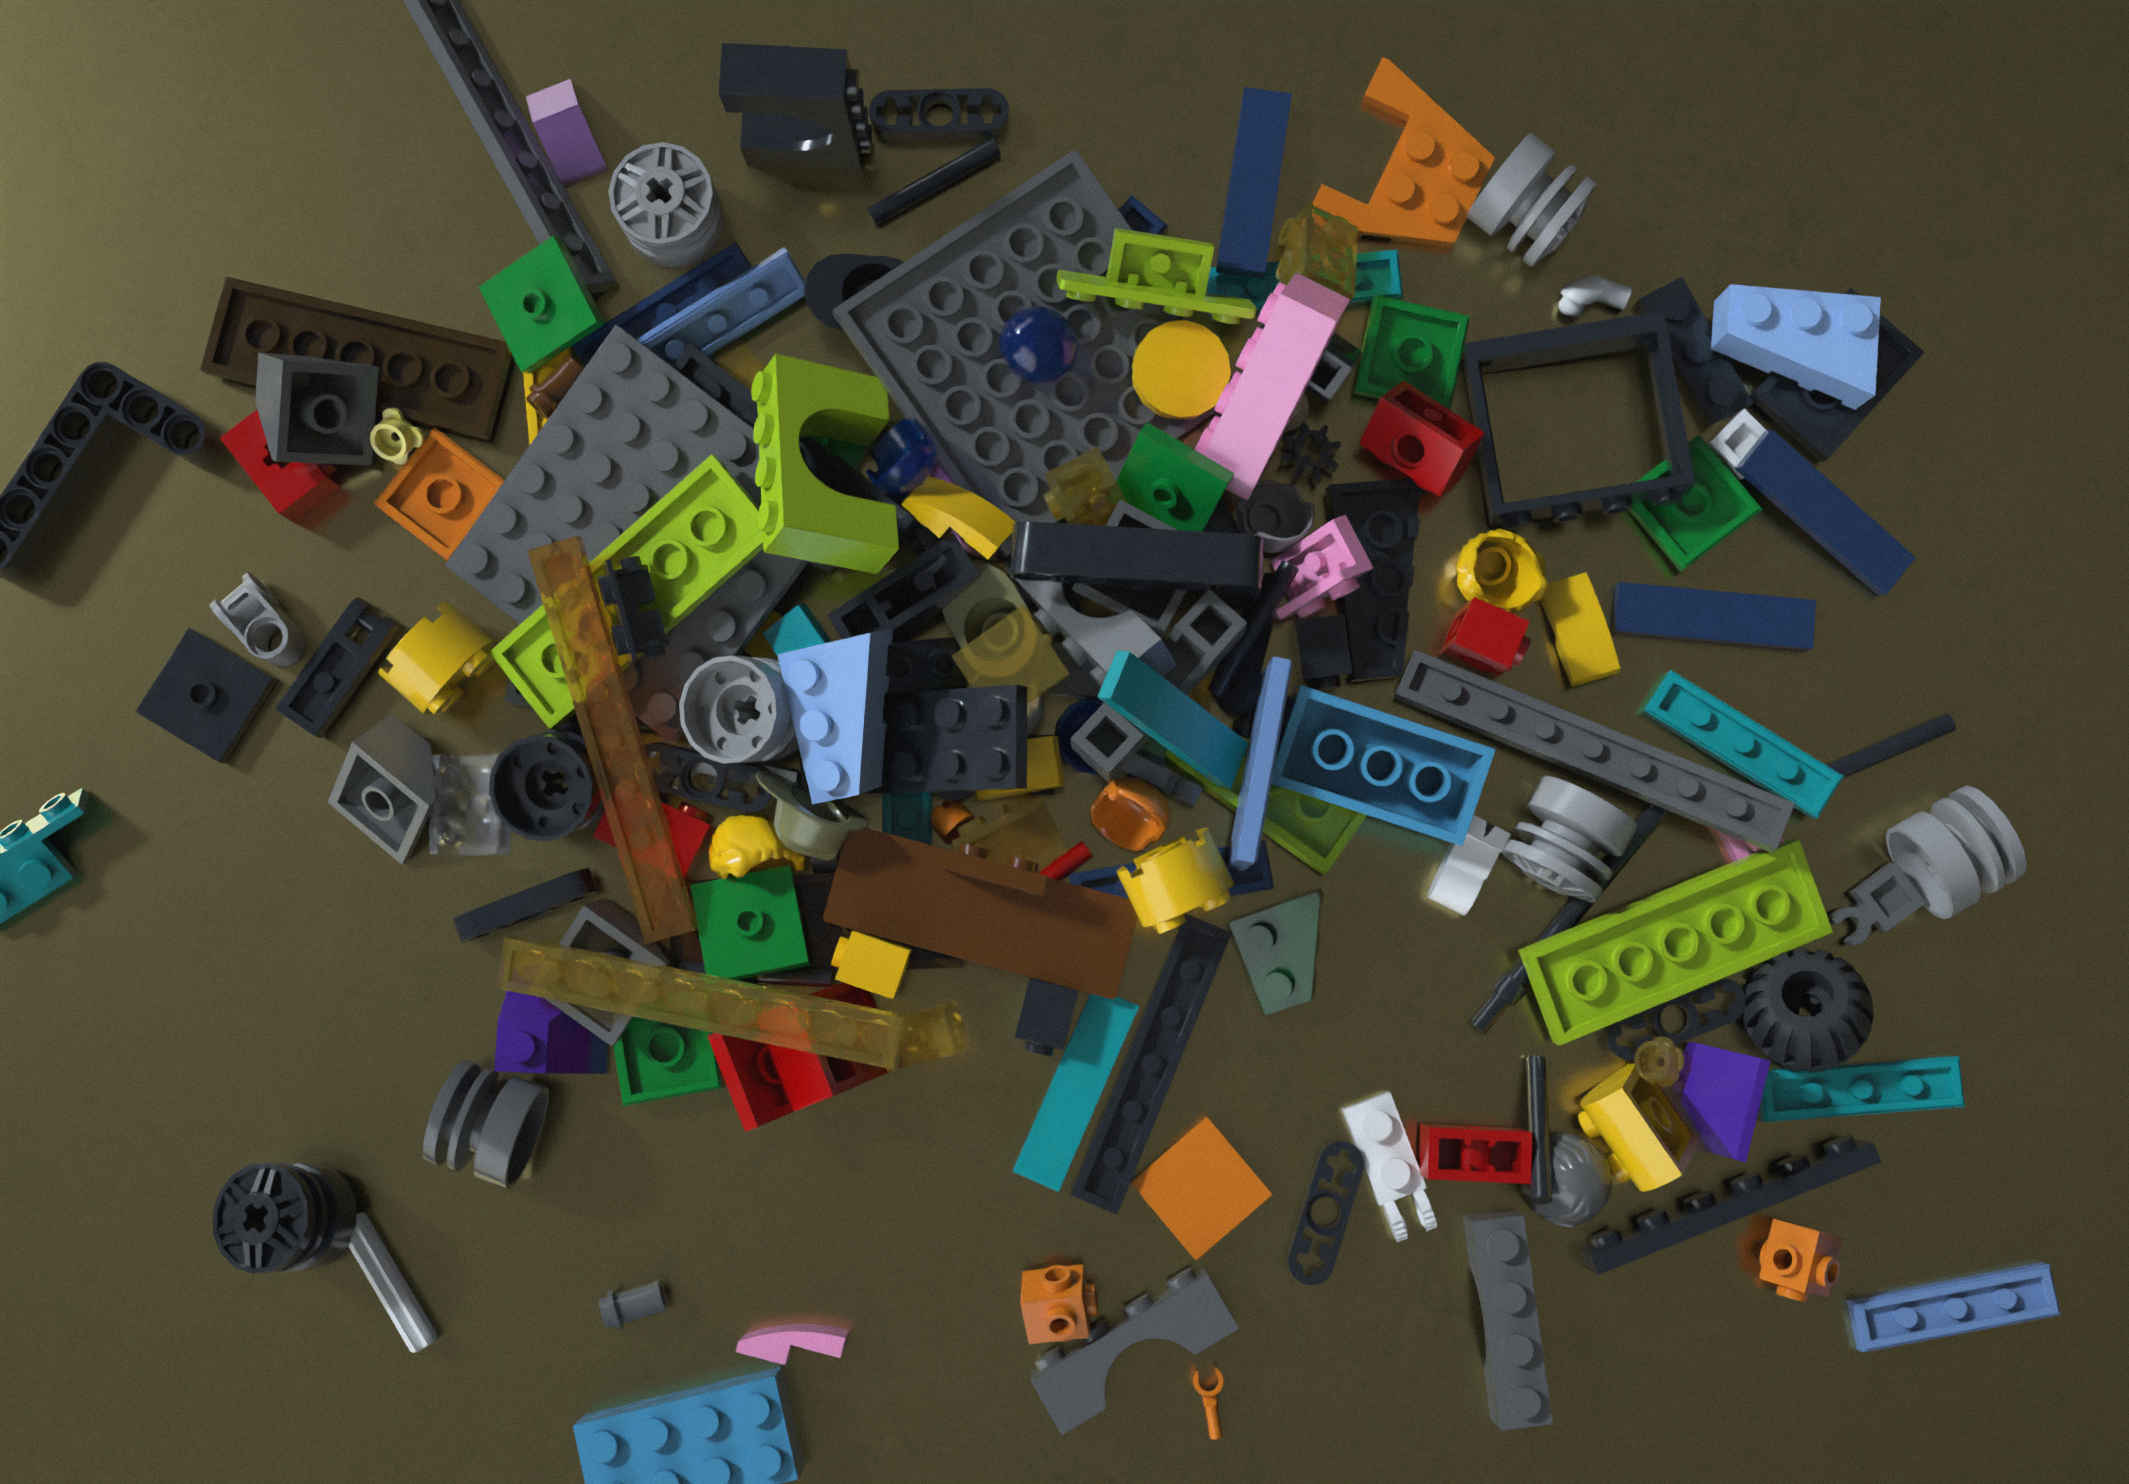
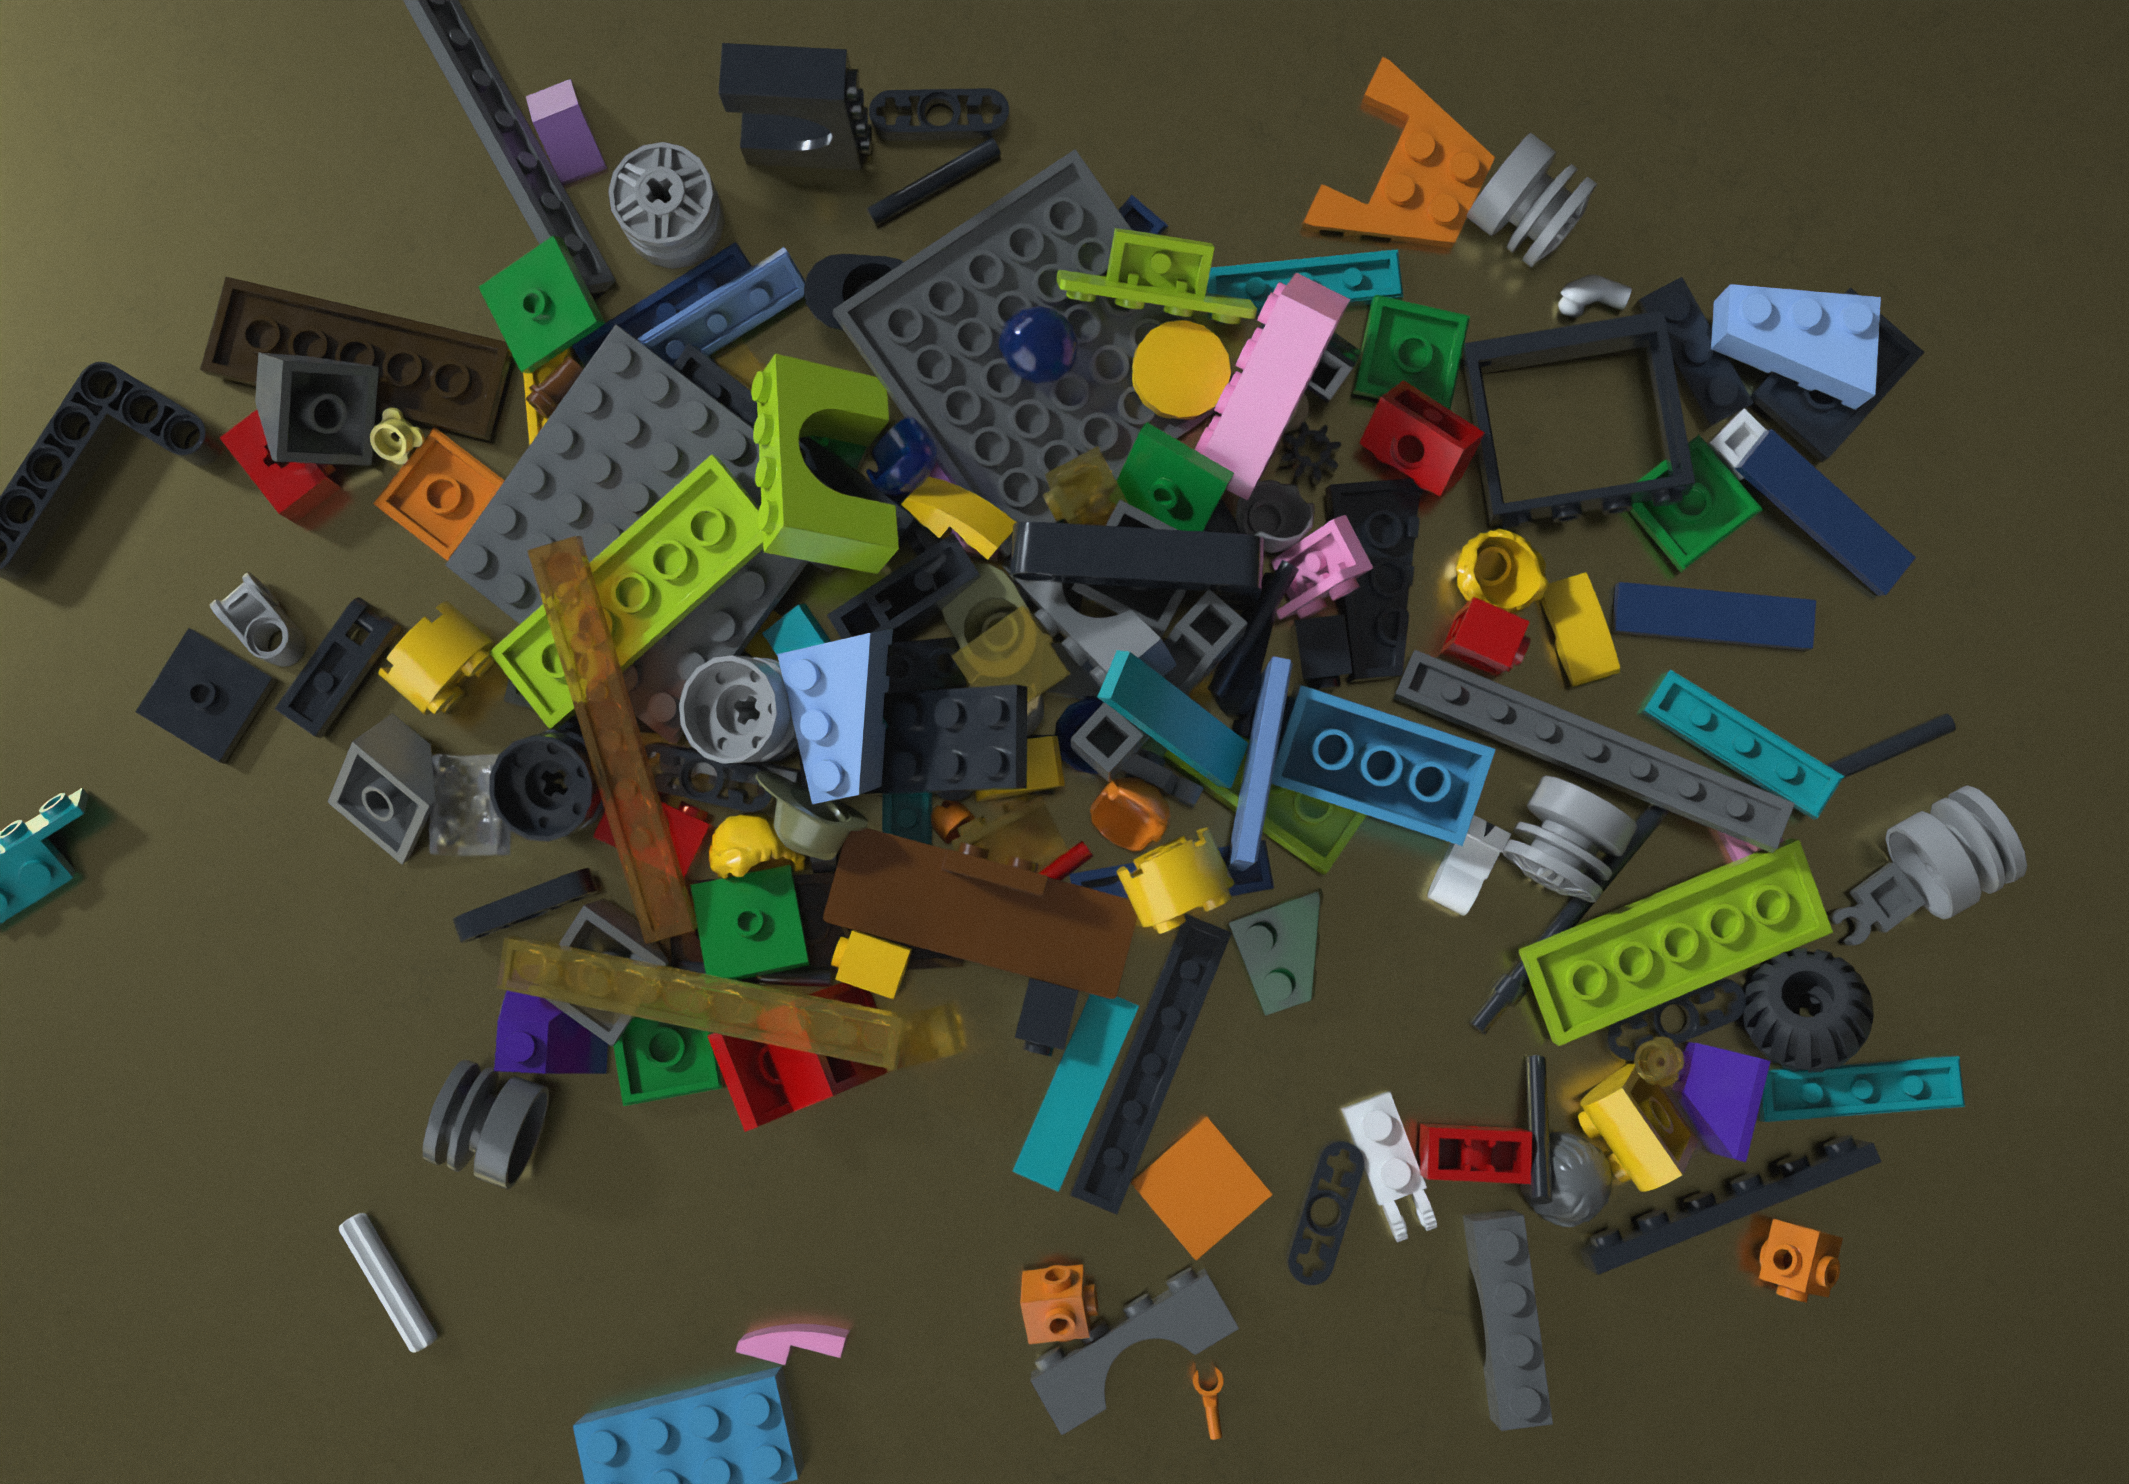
(284, 1217): black wheel -> none
(632, 1305): dark grey pin -> none
(635, 630): black hinge -> none
(1253, 183): dark blue tile -> none
(1319, 249): clear yellow bracket -> none
(1953, 1307): medium blue tile -> none

